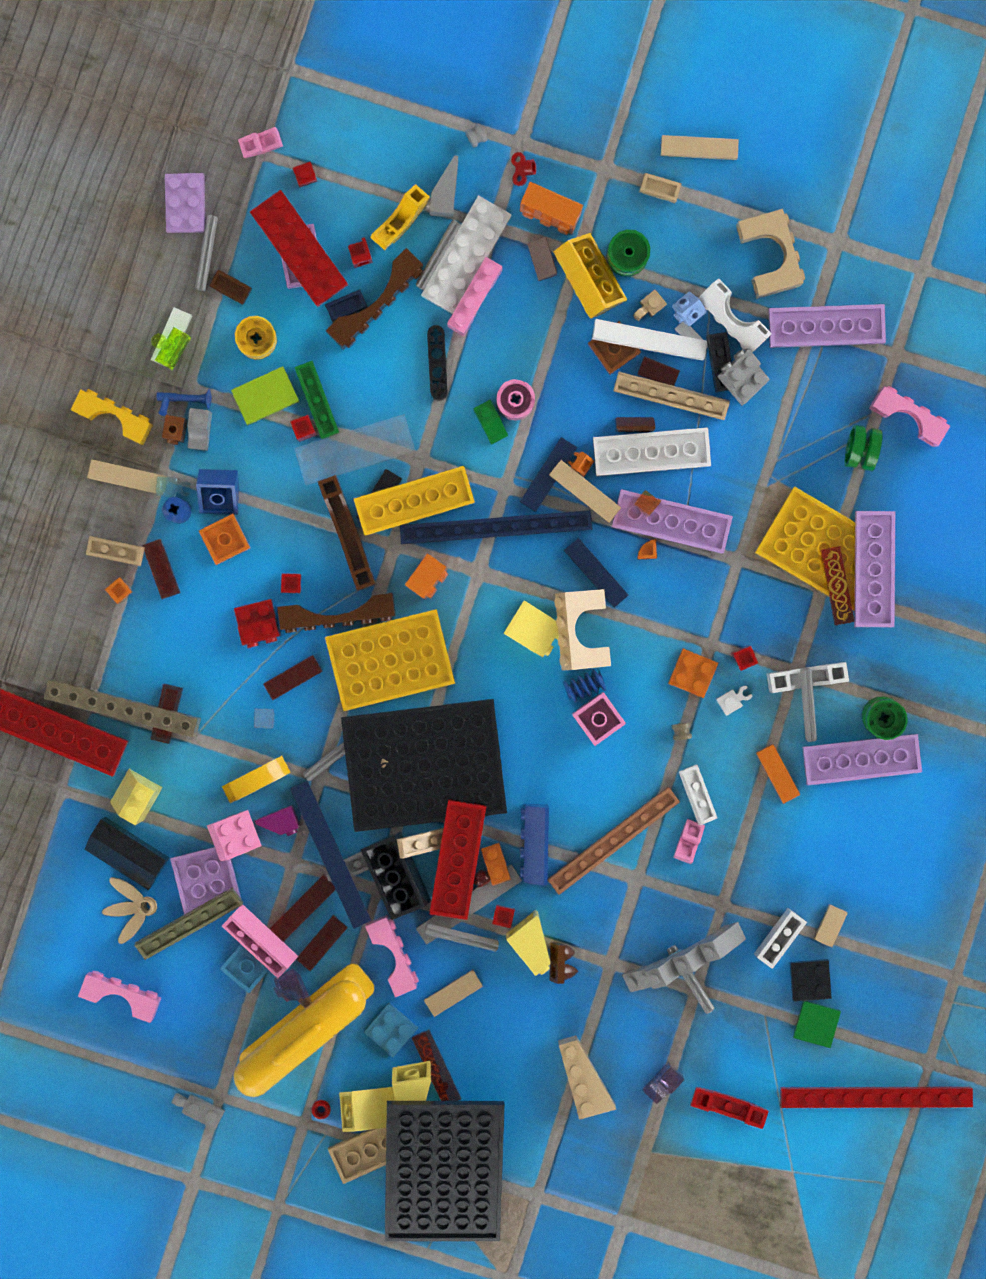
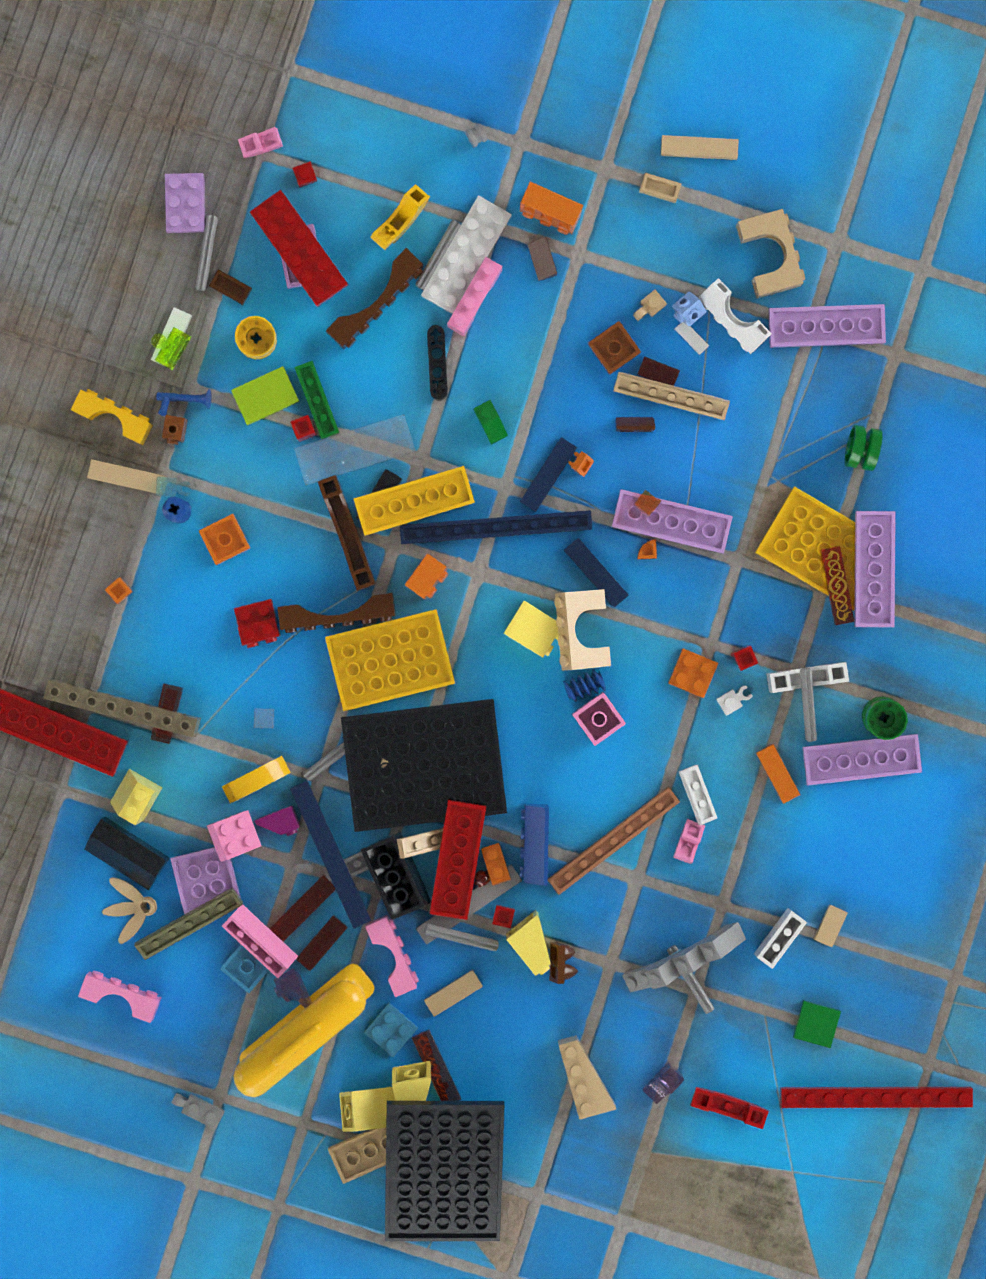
(115, 551): tan tile -> none
(161, 569): clear red plate -> none
(199, 429): light grey arch -> none
(218, 491): blue slope -> none
(290, 583): red plate -> none
(292, 677): clear red tile -> none
(321, 1115): red plate -> none
(346, 305): dark blue tile -> none
(360, 253): red panel -> none
(443, 194): light grey slope -> none
(518, 389): bright pink brick -> none
(523, 168): red piece -> none
(585, 491): tan tile -> none
(589, 275): yellow slope -> none
(632, 242): green wheel -> none
(649, 339): white tile -> none
(652, 451): white plate -> none
(681, 731): dark tan wheel -> none
(719, 356): black plate -> none
(743, 376): light grey plate -> none
(810, 980): black plate -> none
(931, 428): bright pink arch -> none

